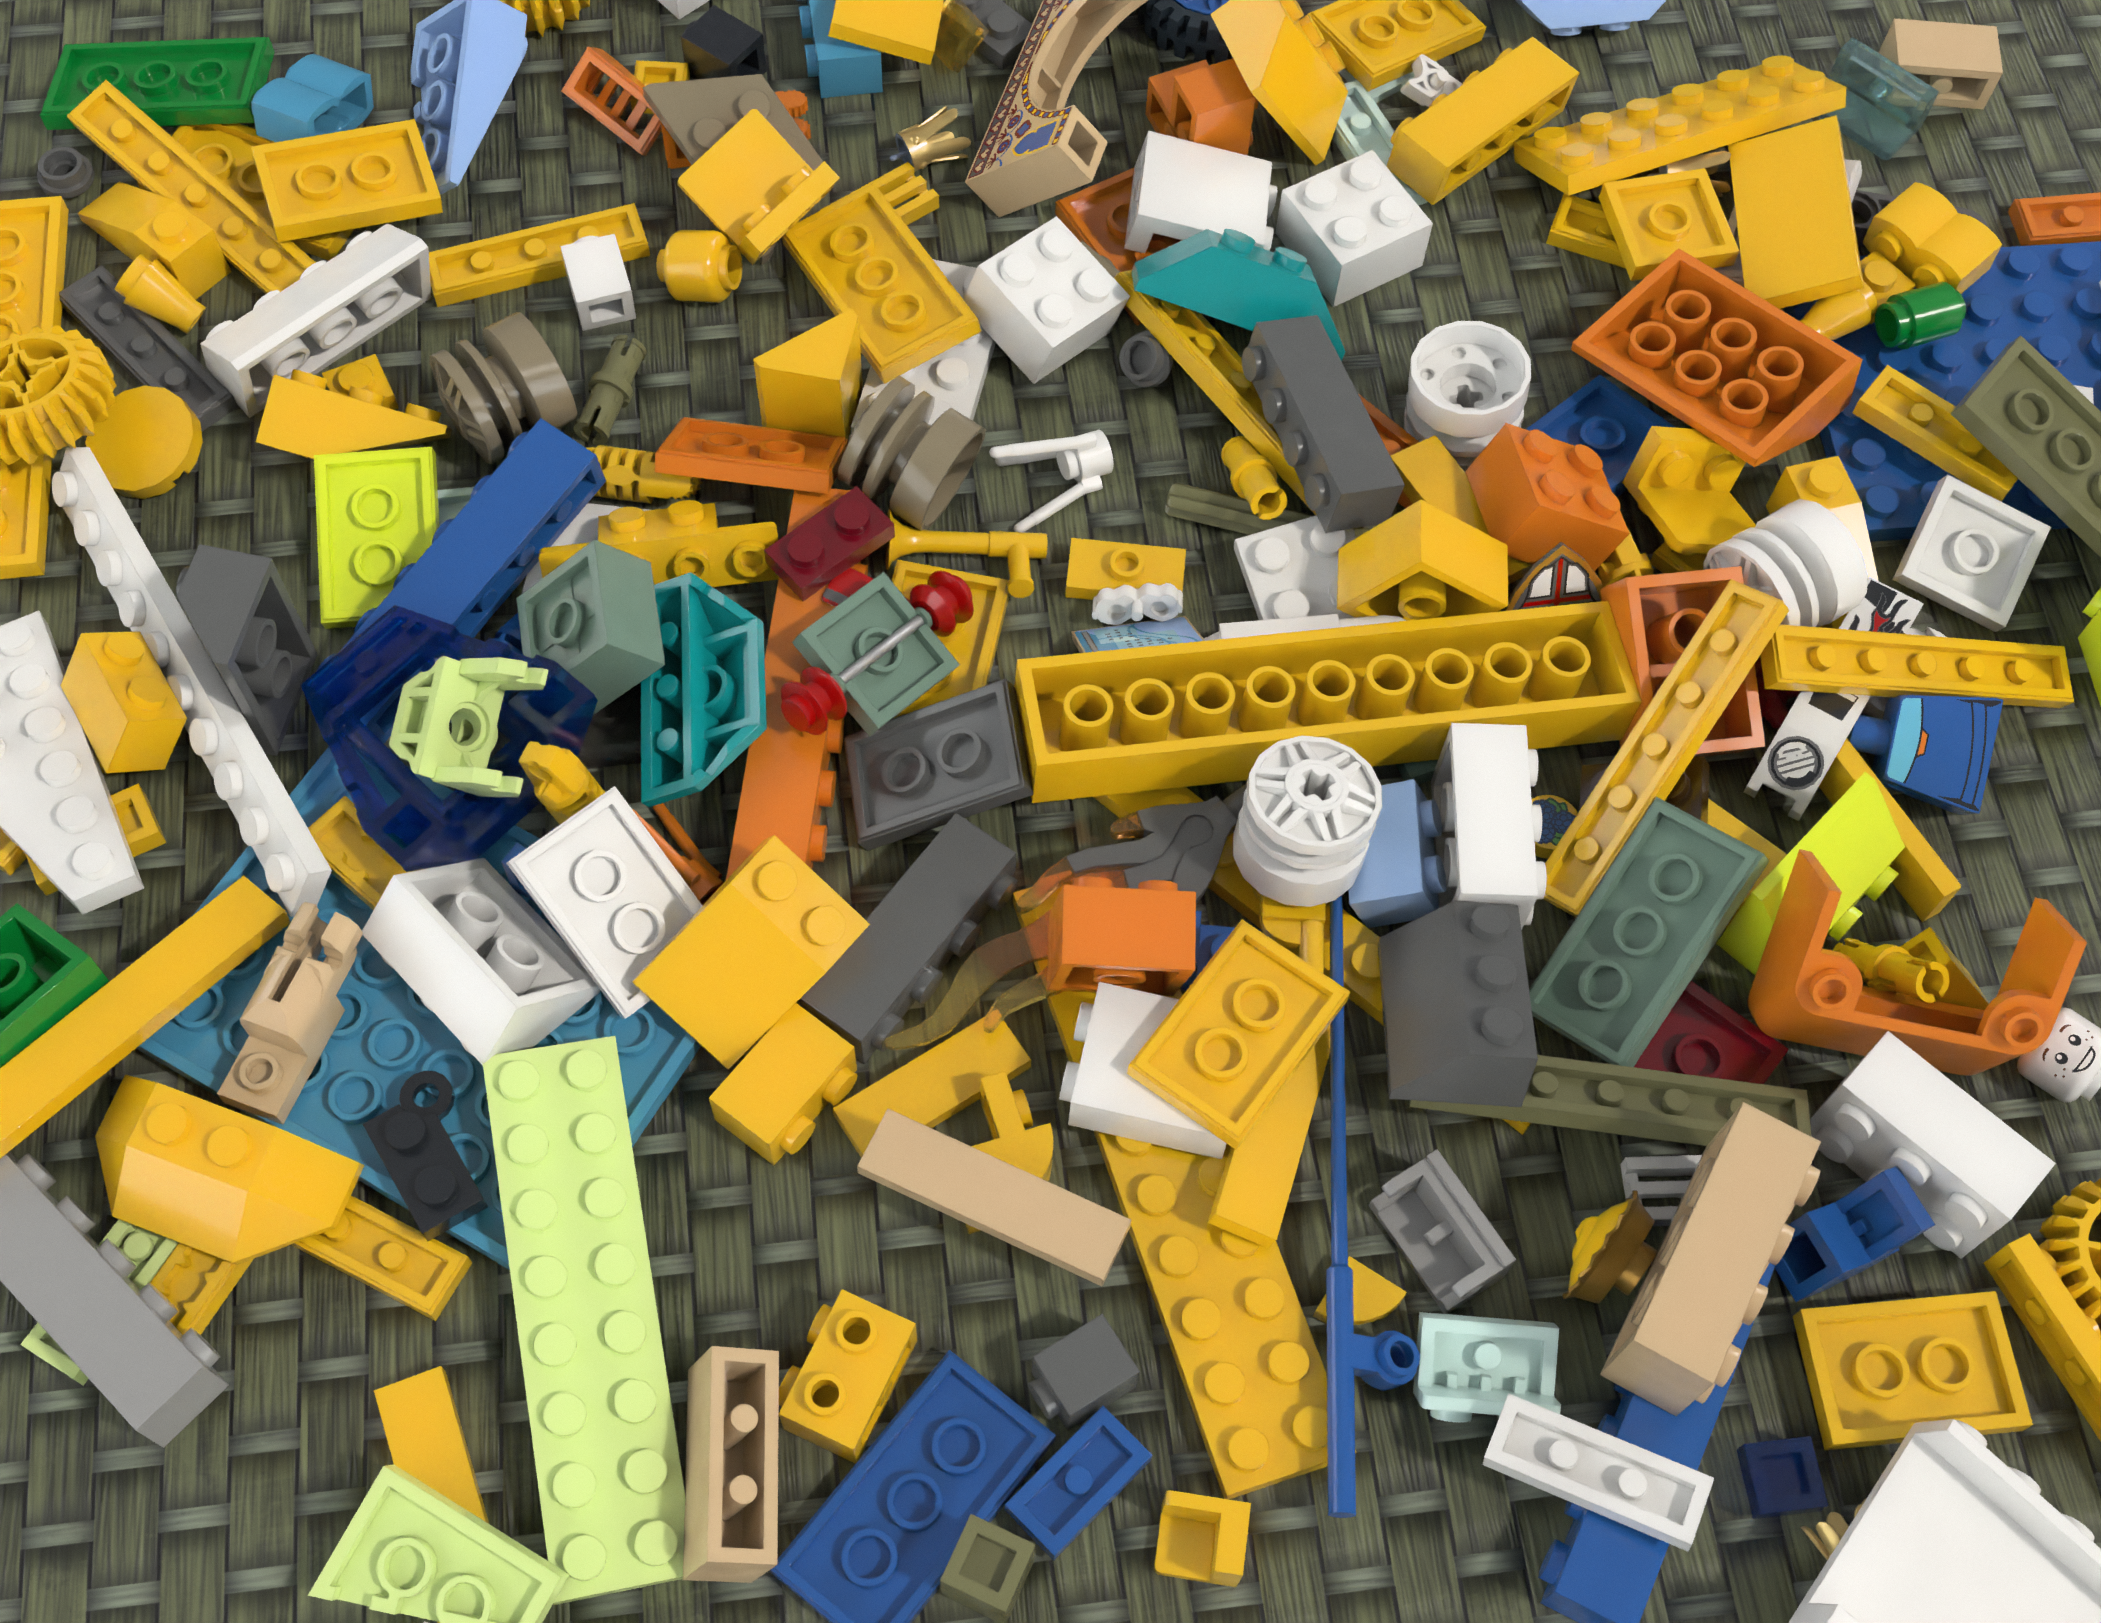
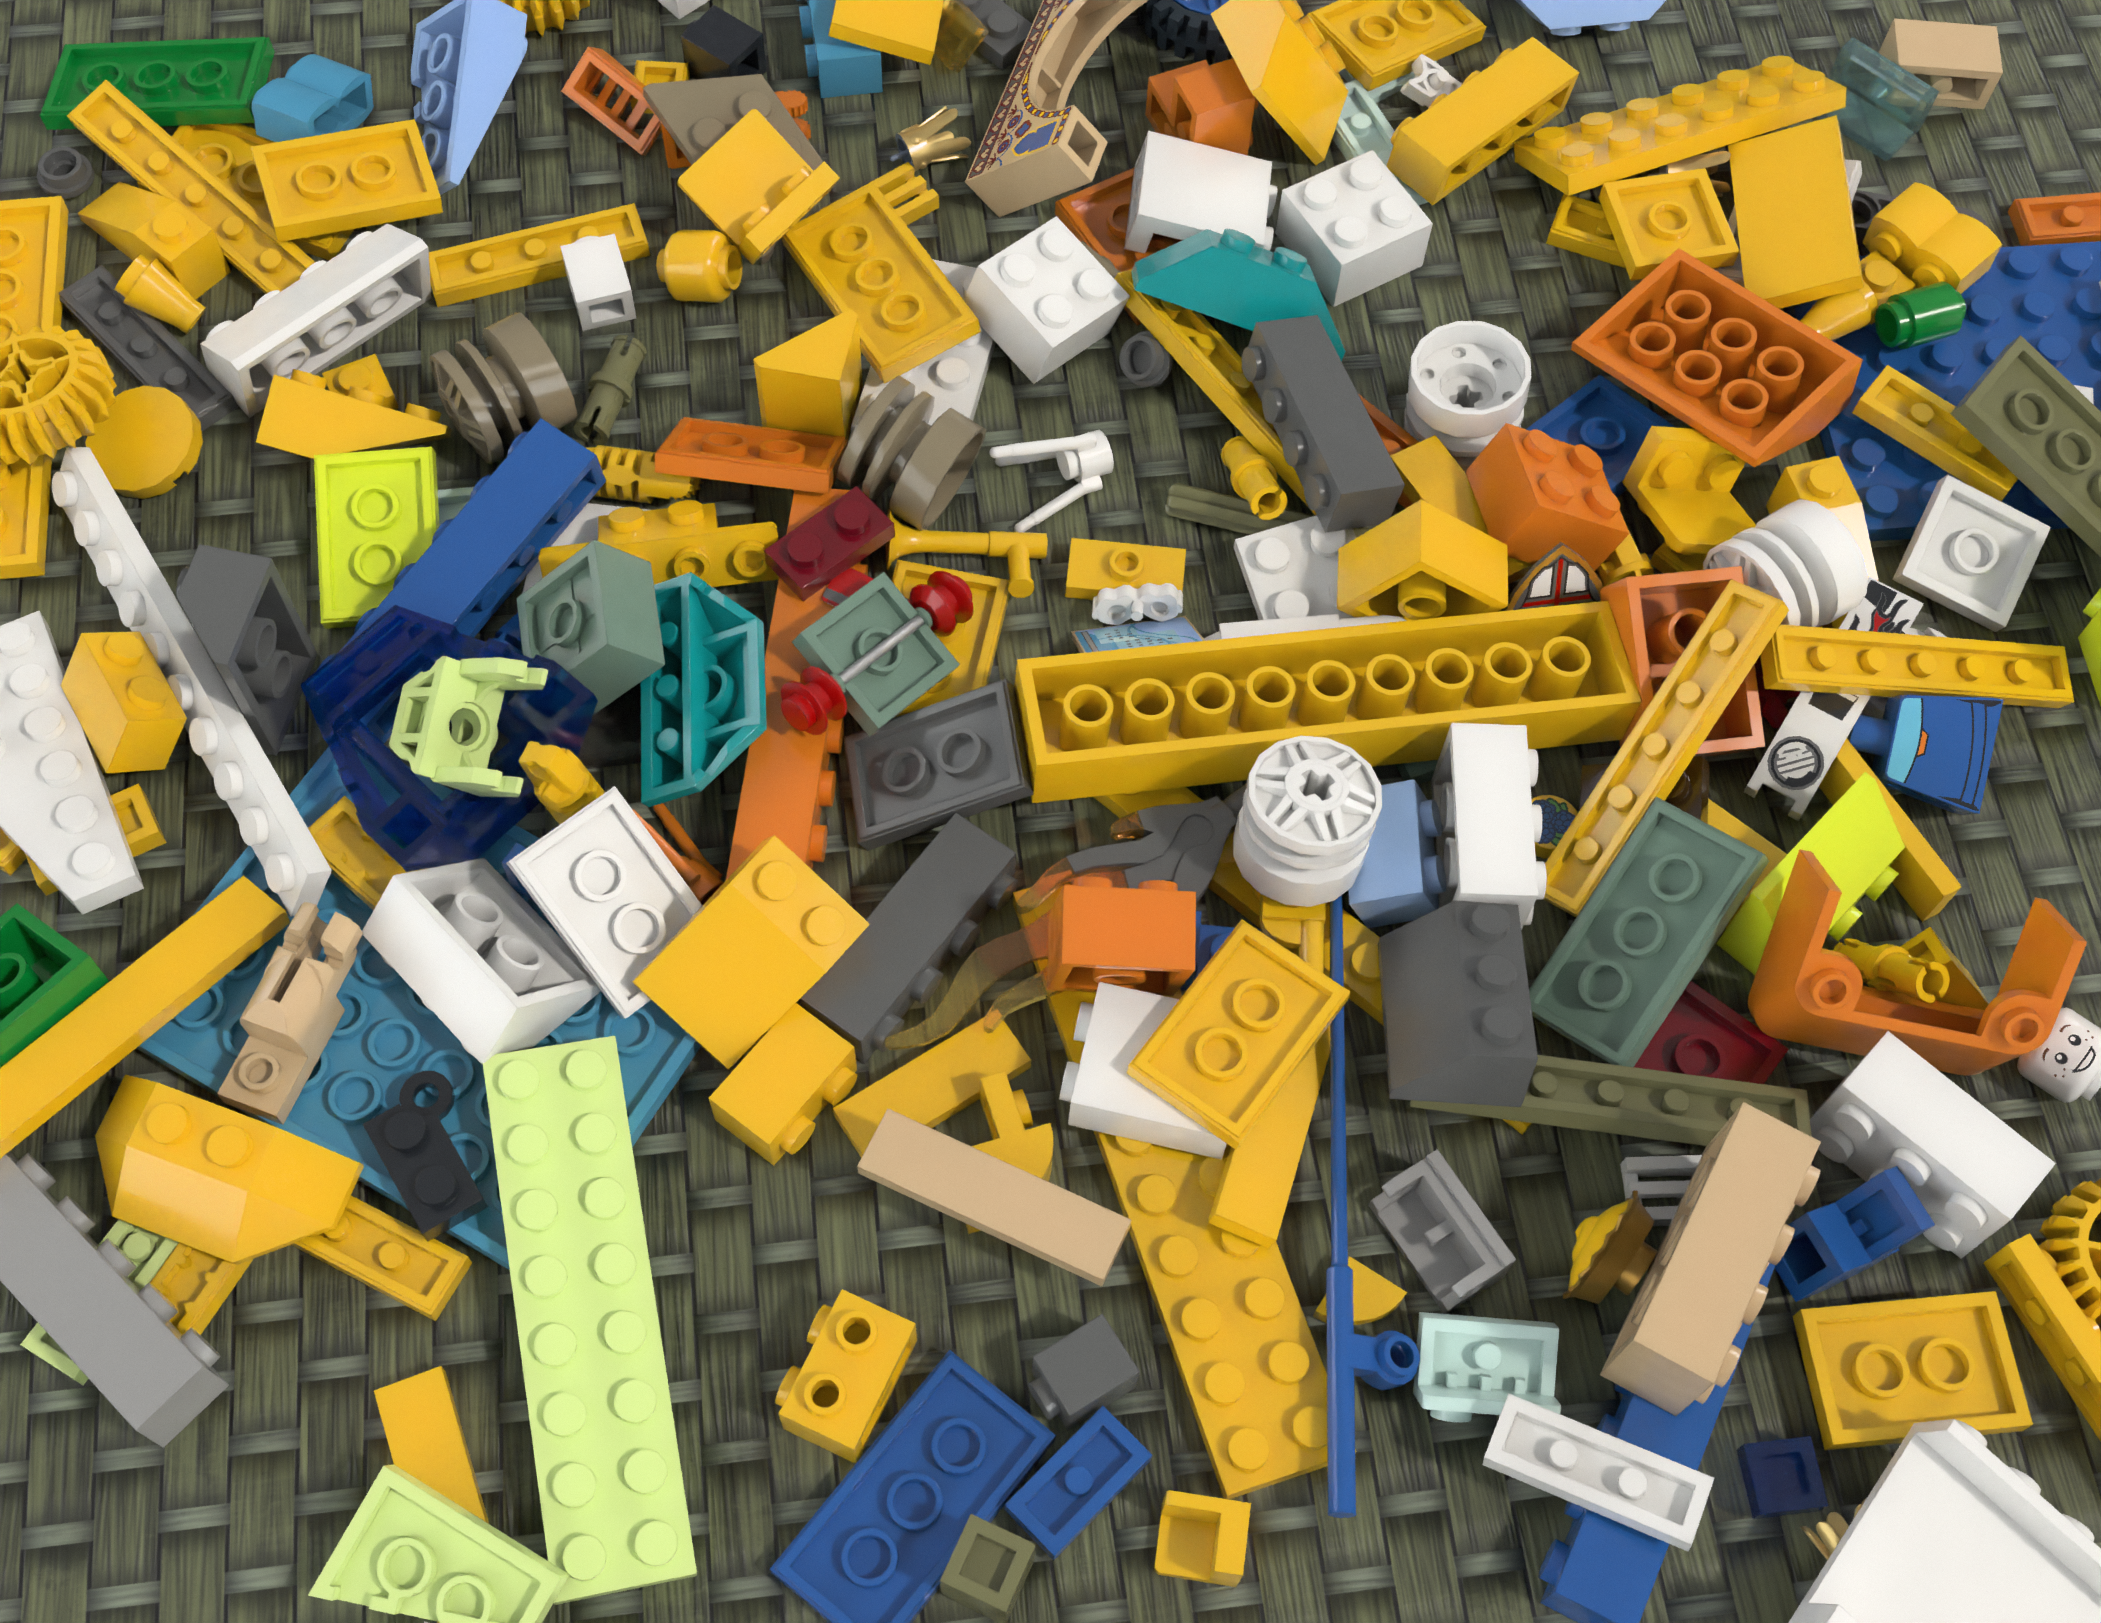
(731, 1465): tan brick -> none

